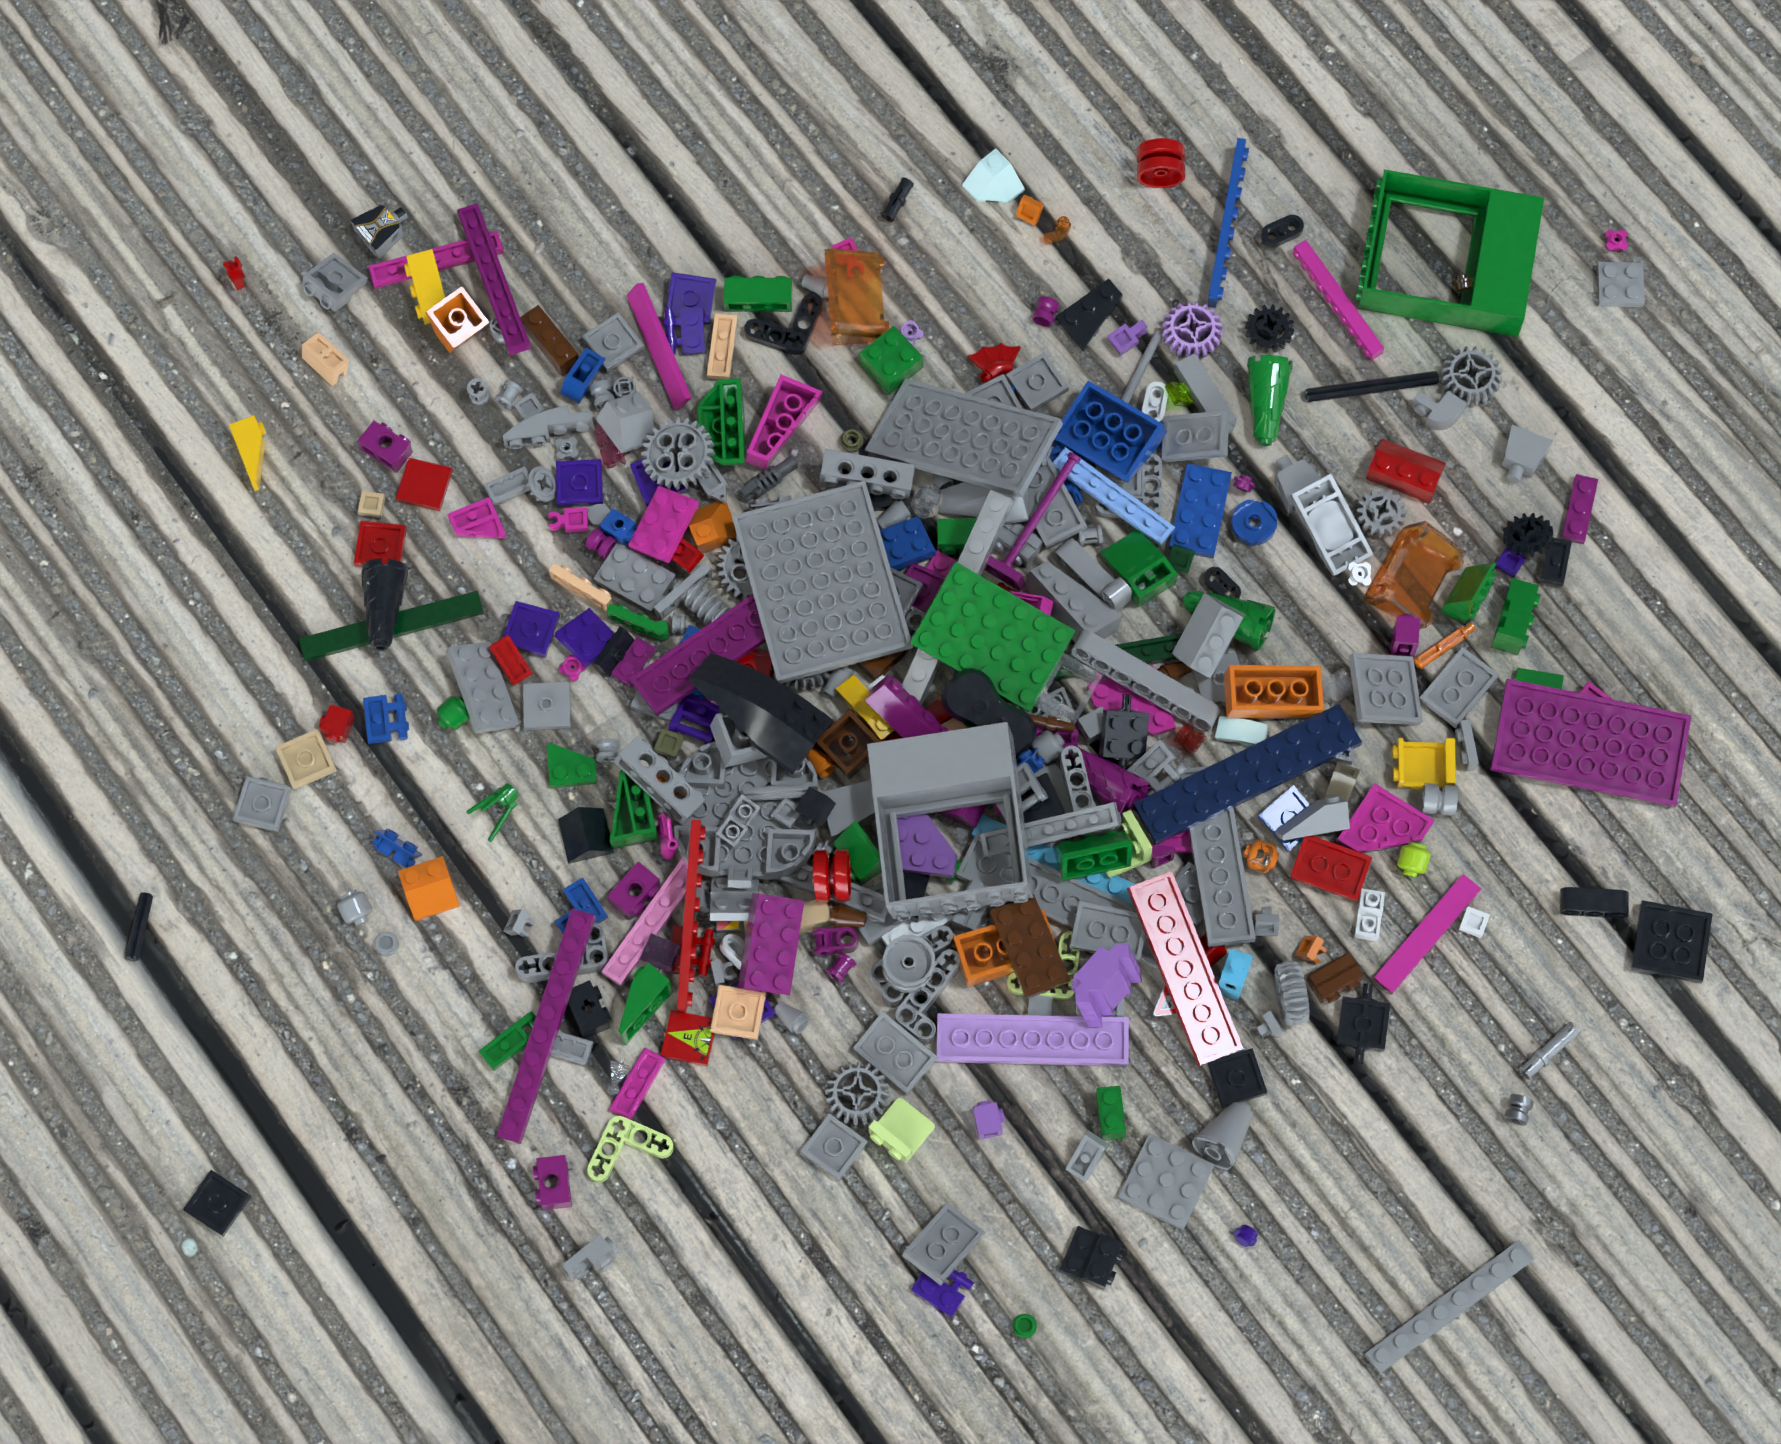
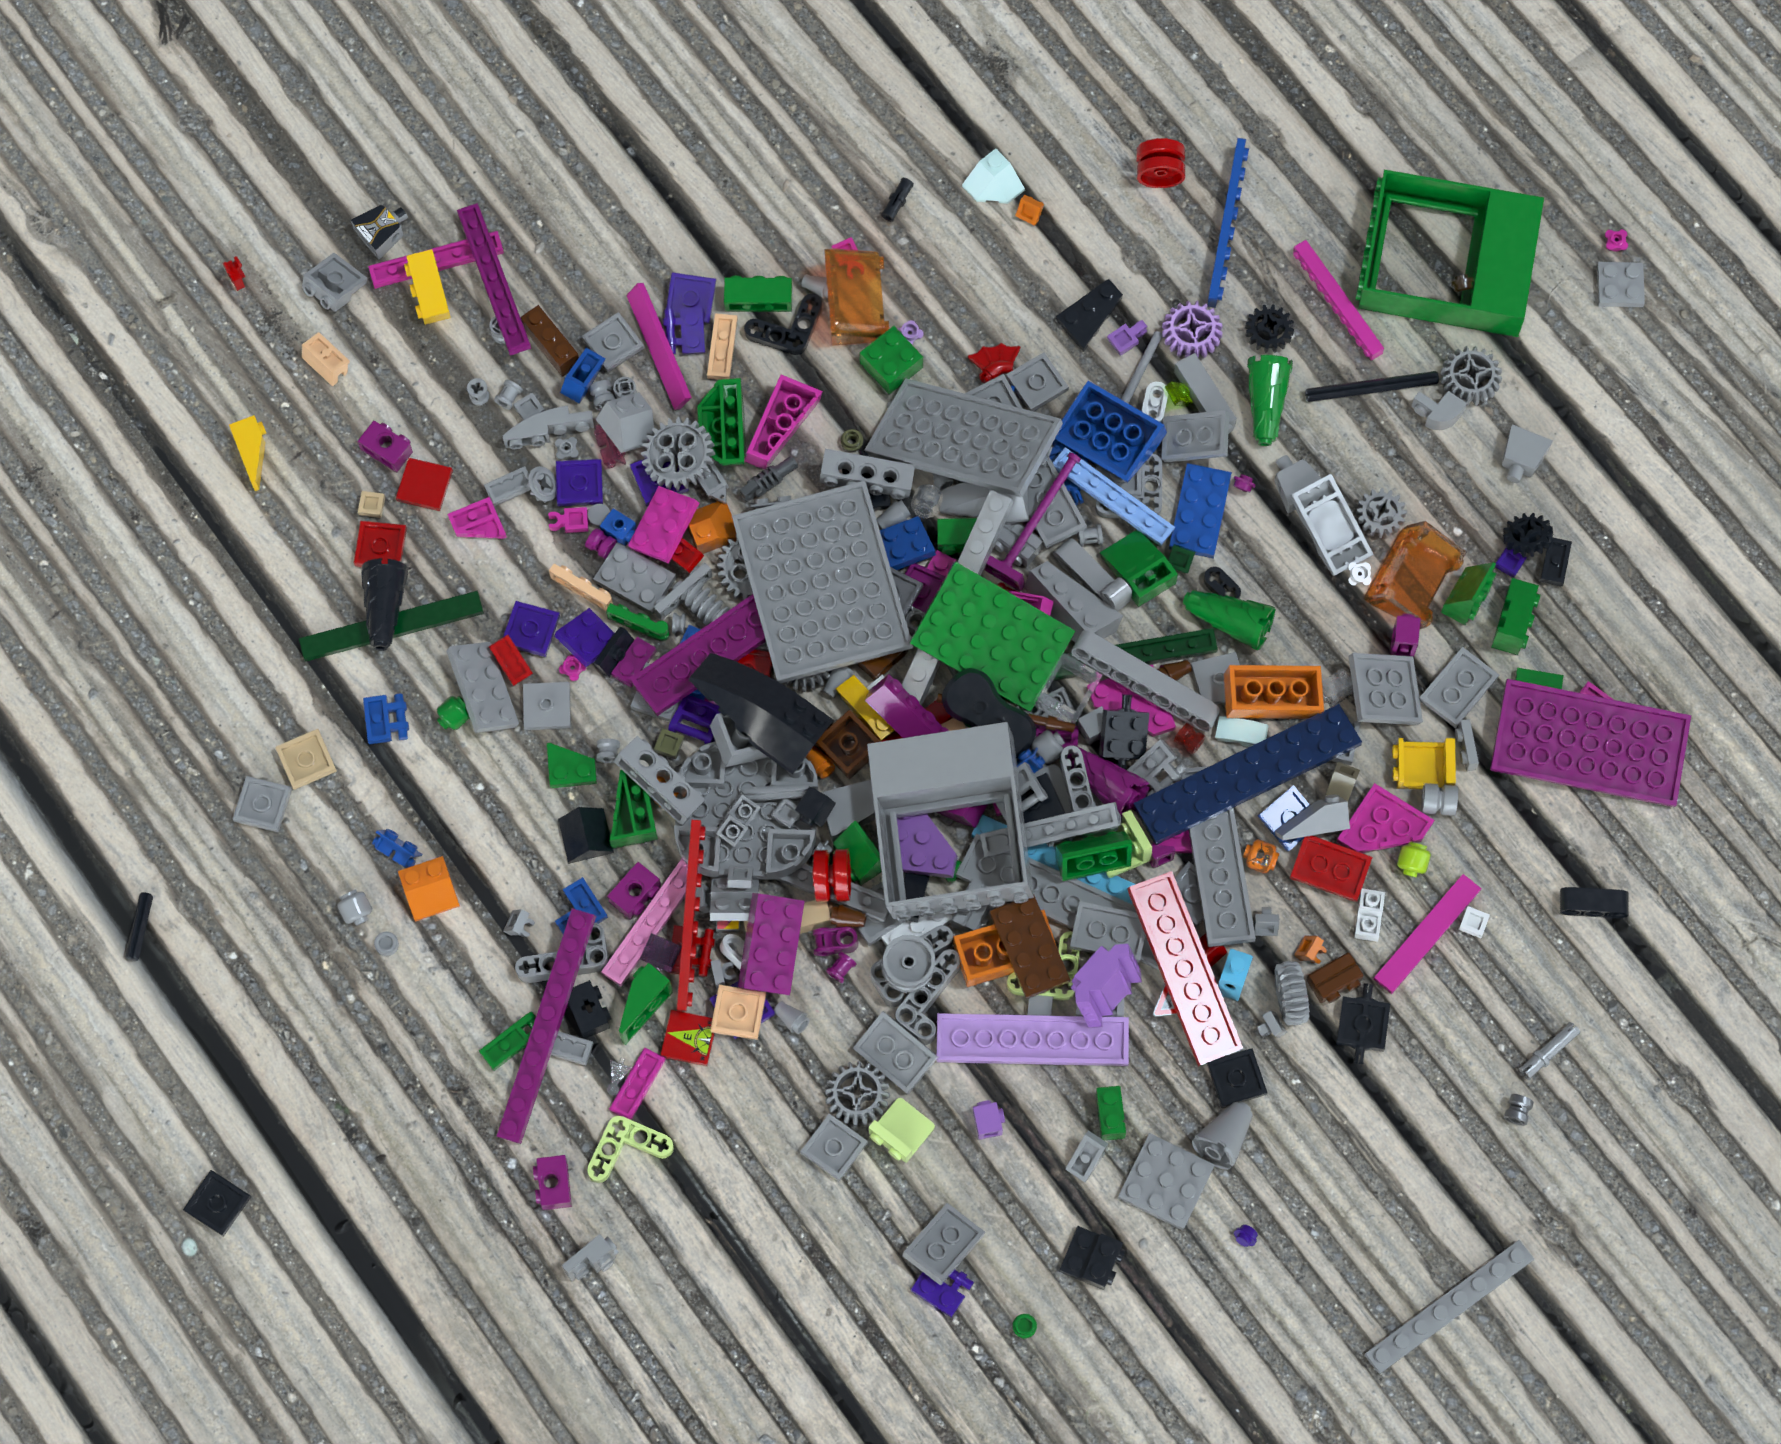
(336, 724): red brick -> none
(456, 319): orange slope -> none
(503, 796): green plant -> none
(668, 842): dark pink arm -> none
(1045, 310): magenta wheel -> none
(1060, 232): clear orange arm -> none
(1208, 635): light grey slope -> none
(1257, 510): blue plate -> none
(1280, 230): black plate -> none
(1405, 470): red slope -> none
(1443, 646): orange piece -> none
(1579, 509): magenta plate -> none
(1671, 941): black plate -> none

